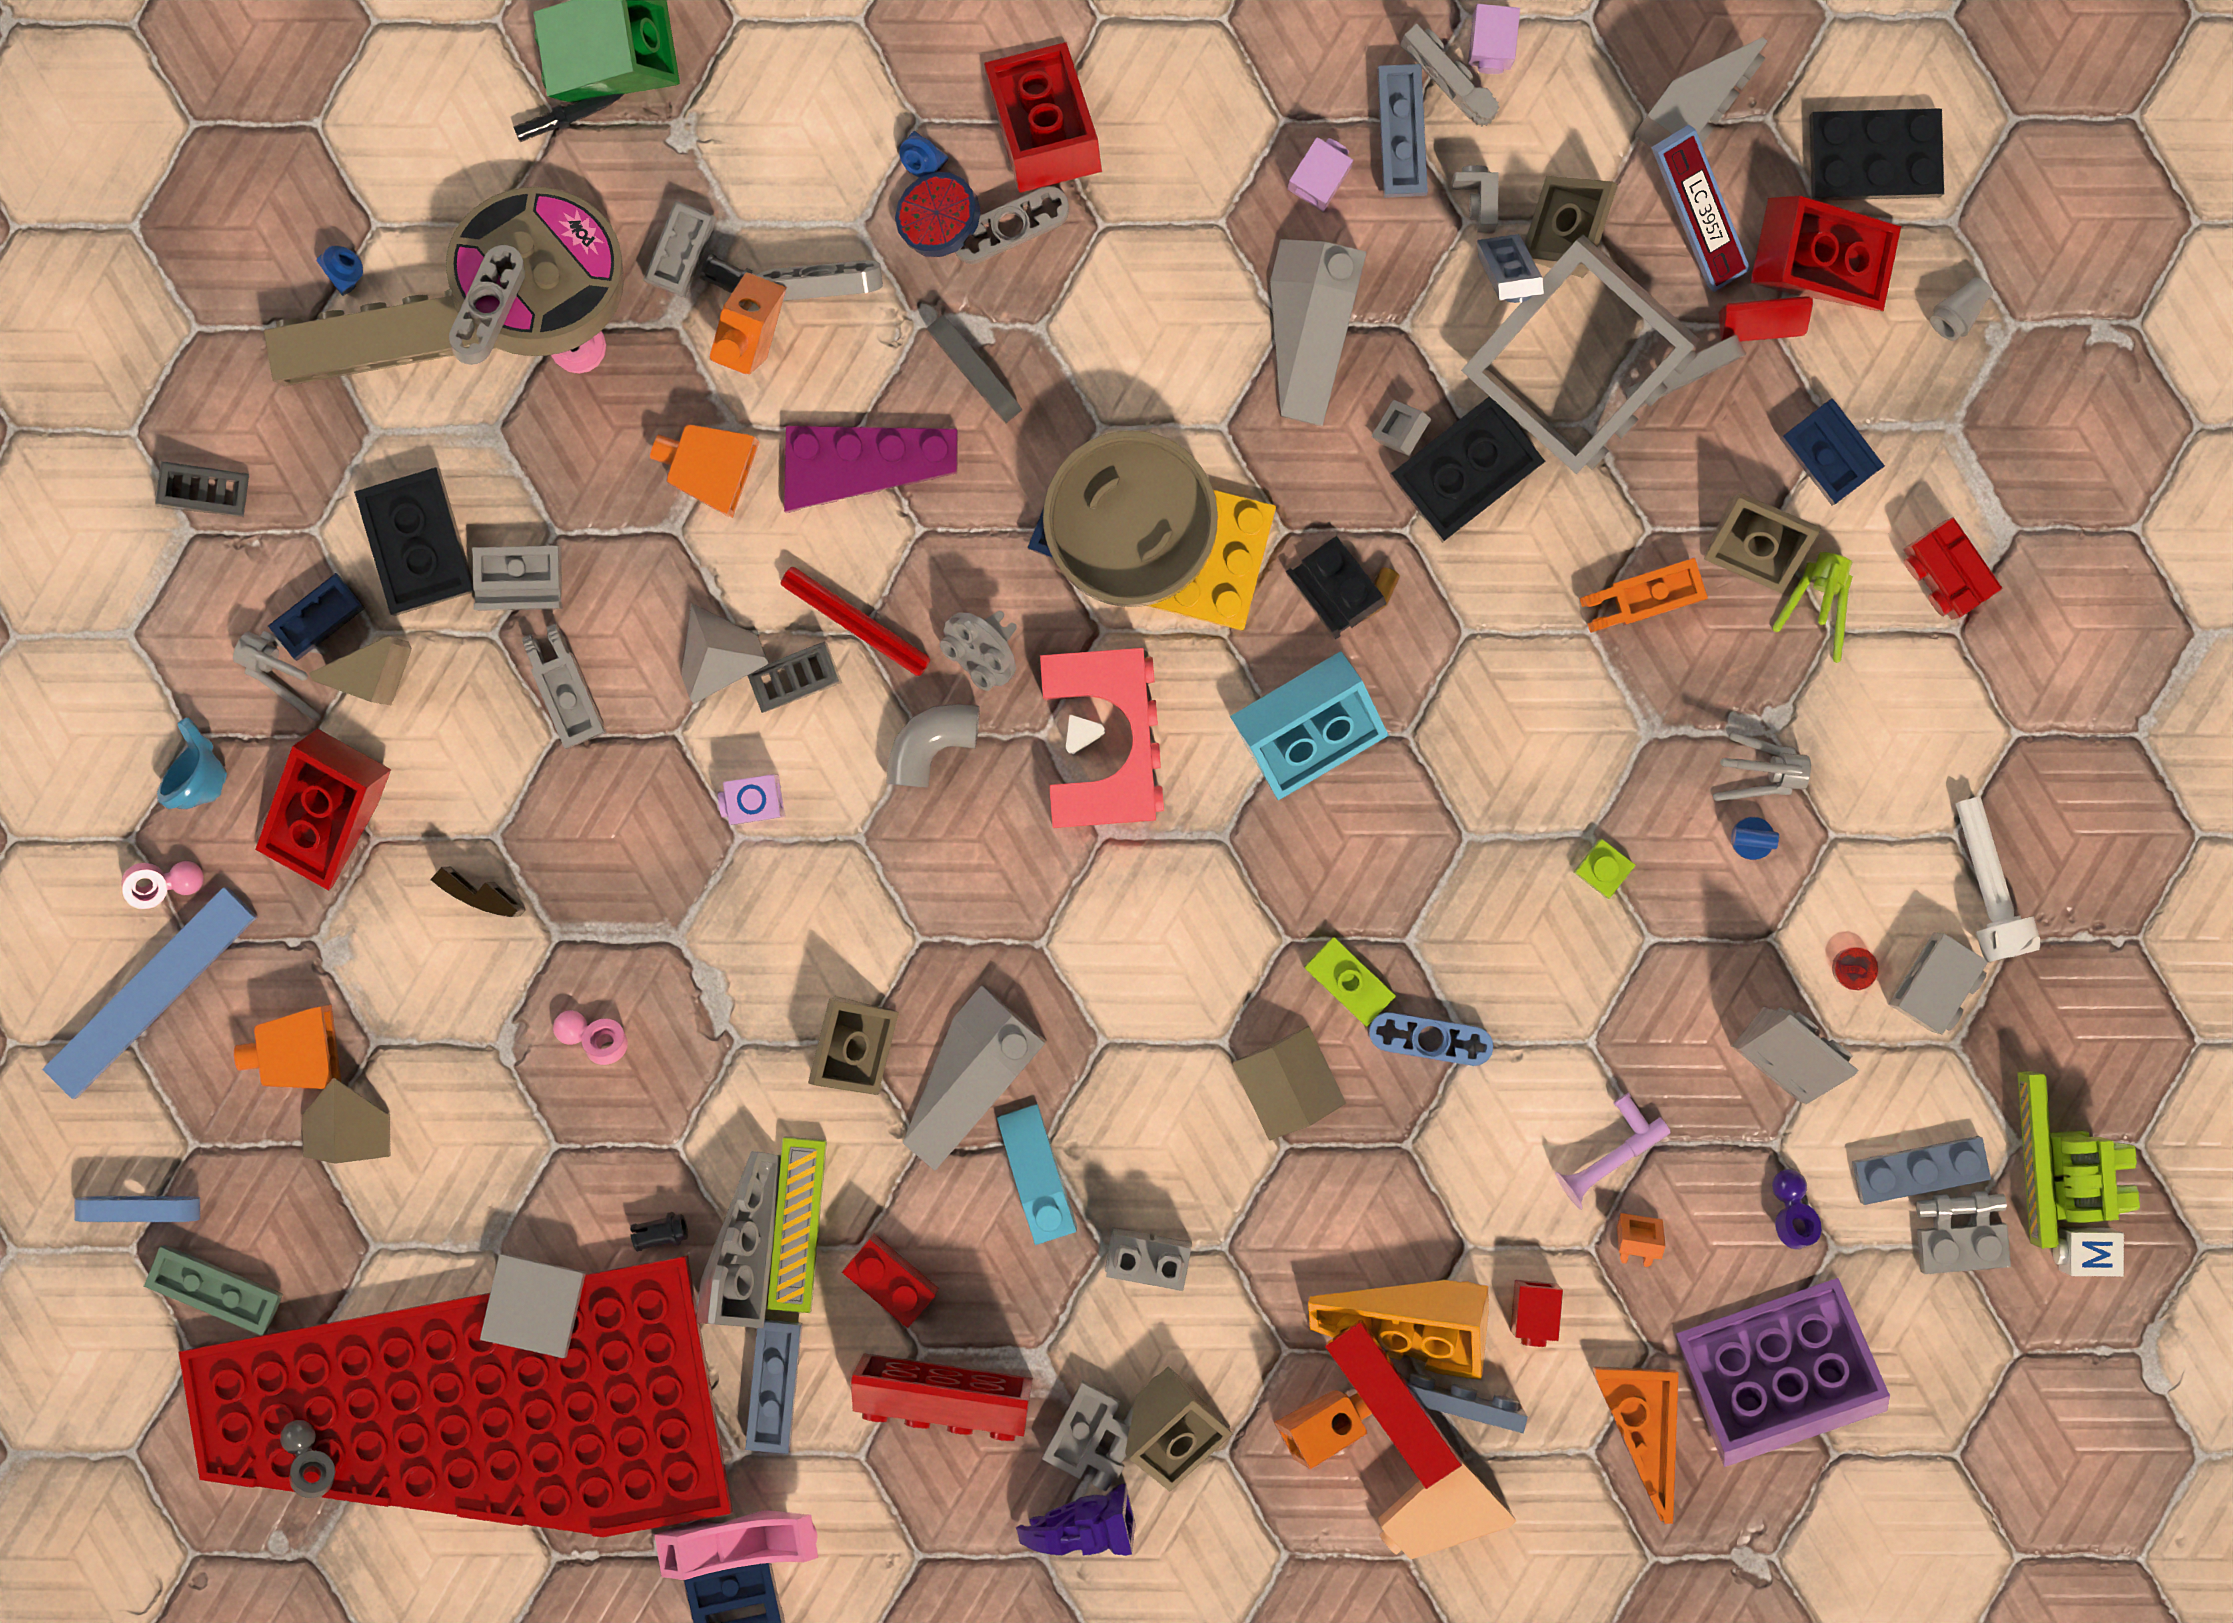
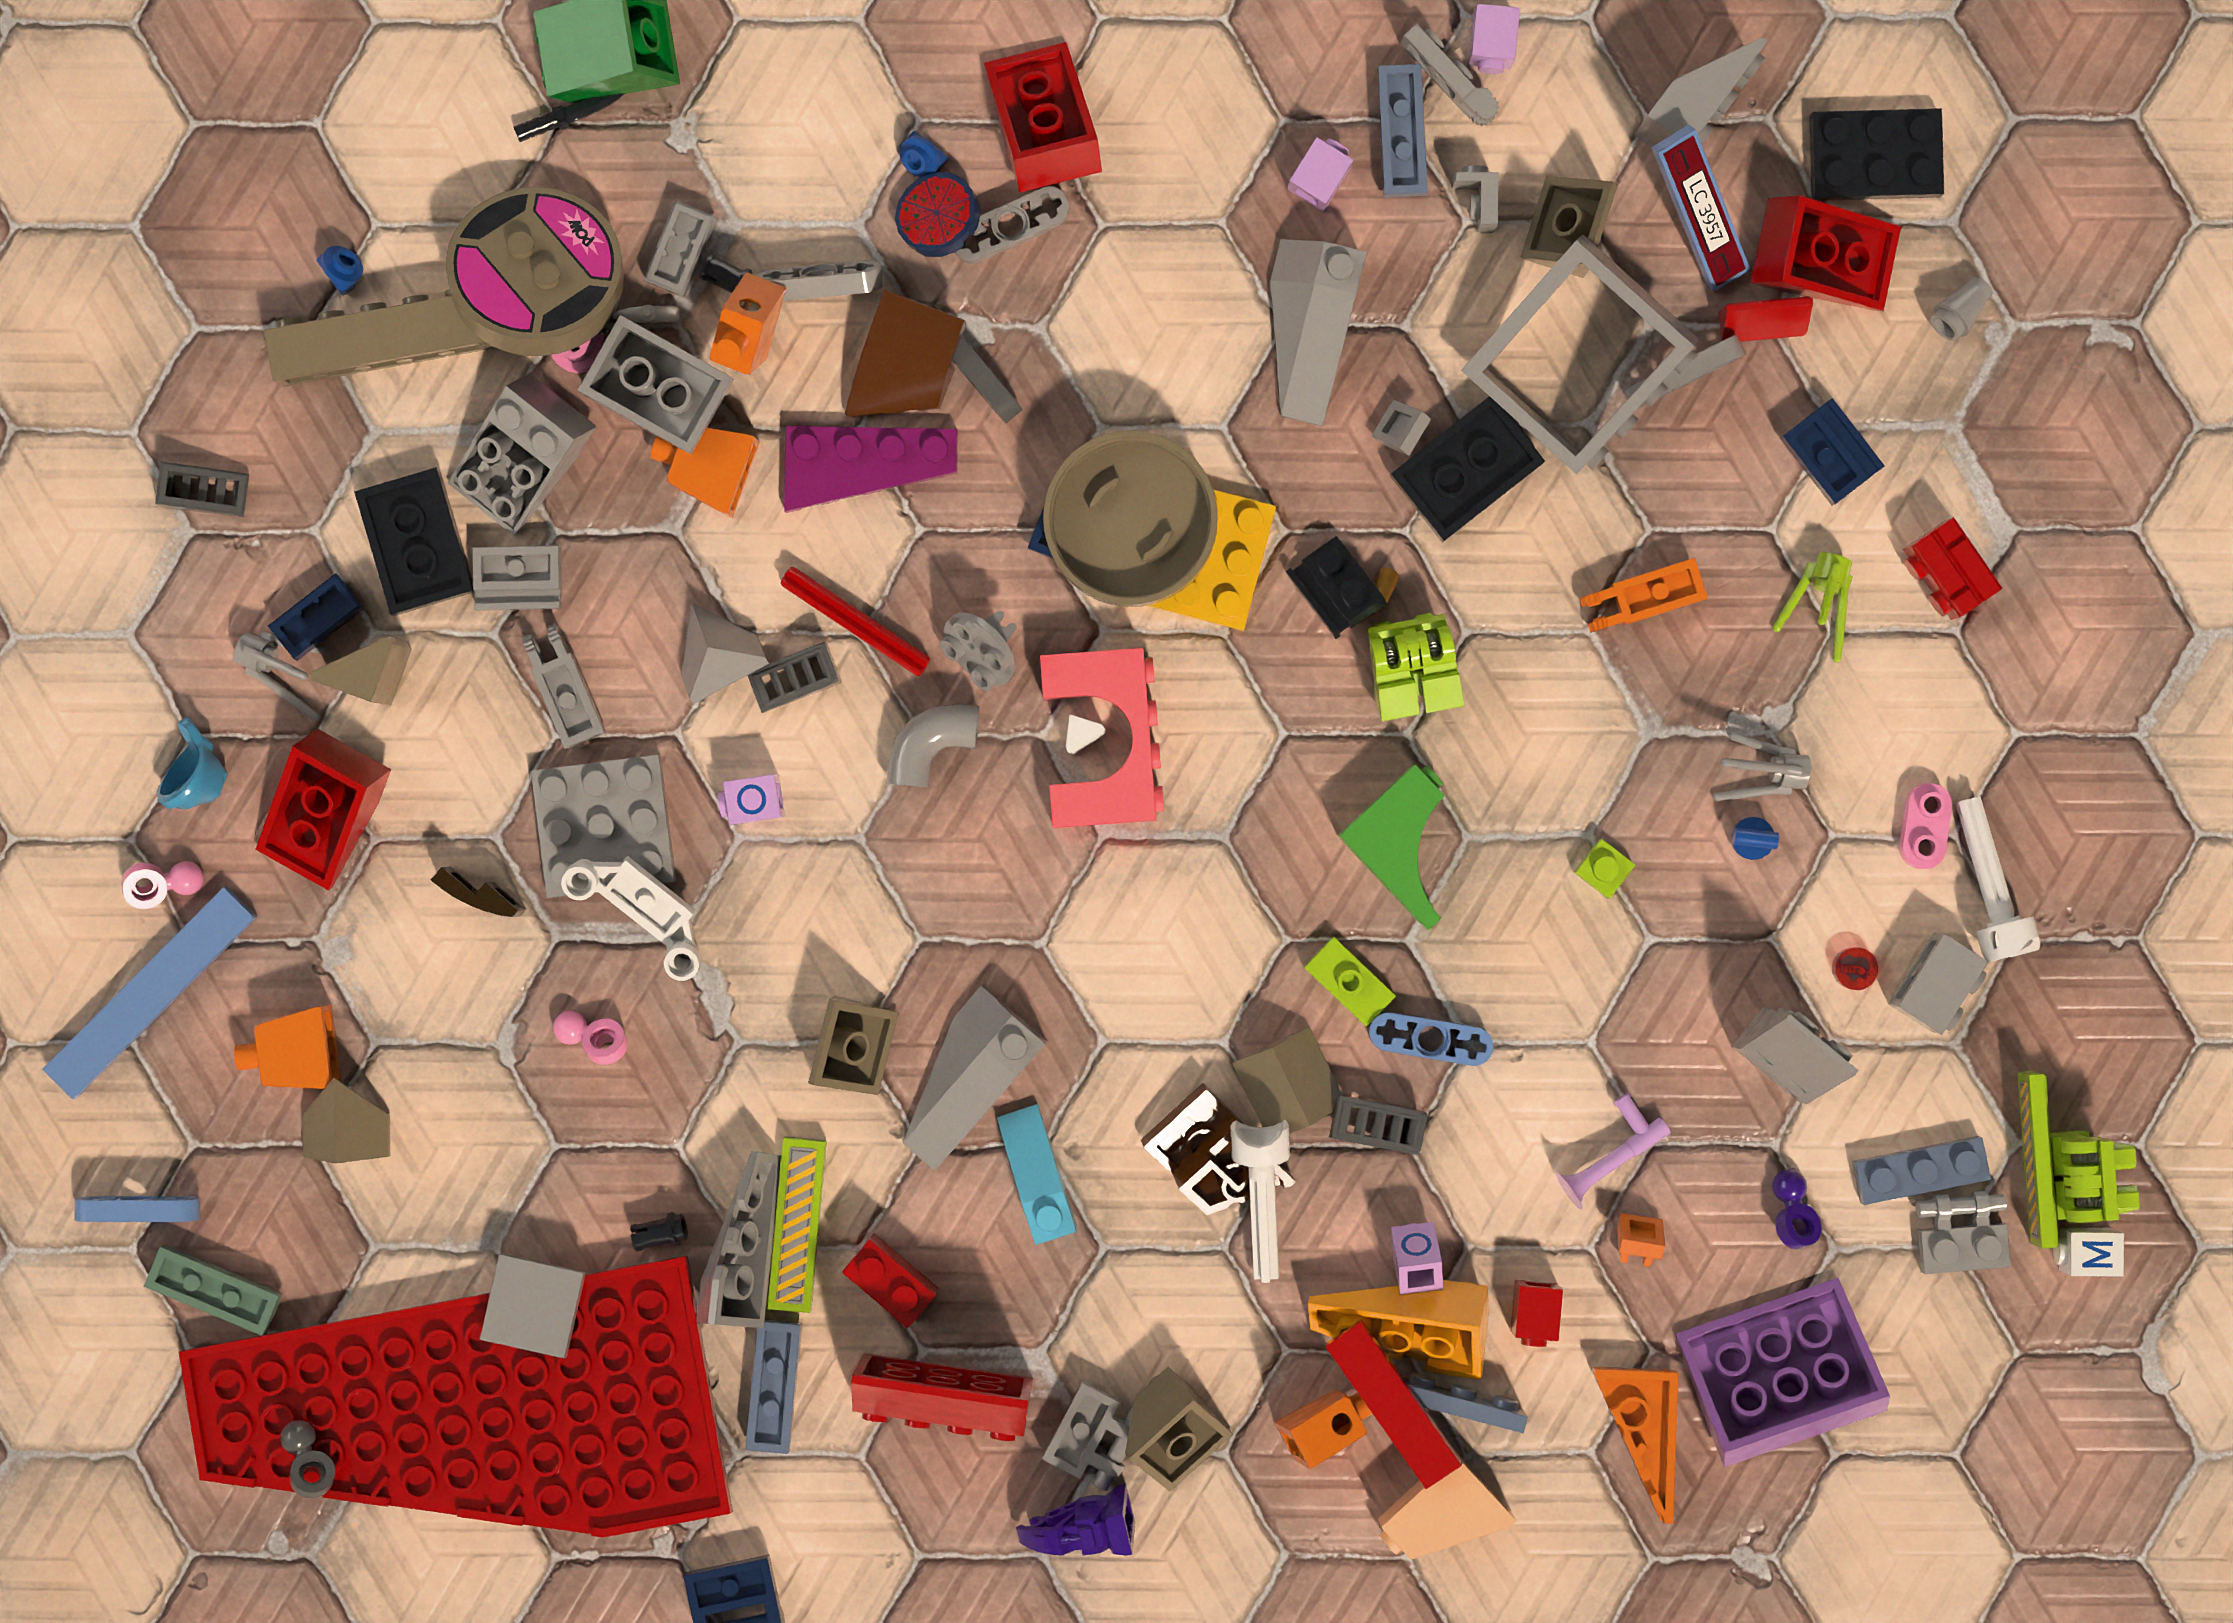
(489, 323): light grey beam -> none
(521, 452): none -> light grey slope
(603, 816): none -> light grey plate
(645, 902): none -> white plate
(649, 314): none -> white helmet
(655, 385): none -> light grey slope
(744, 1541): bright pink arch -> none
(905, 358): none -> reddish brown slope
(1148, 1261): light grey hips -> none
(1198, 1152): none -> reddish brown slope
(1260, 1151): none -> white piece
(1310, 725): medium azure slope -> none
(1389, 838): none -> bright green arch
(1411, 662): none -> lime hips
(1413, 1130): none -> dark grey slope
(1417, 1258): none -> lavender brick
(1510, 268): sand blue plate -> none
(1760, 542): dark tan slope -> none
(1922, 825): none -> bright pink plate

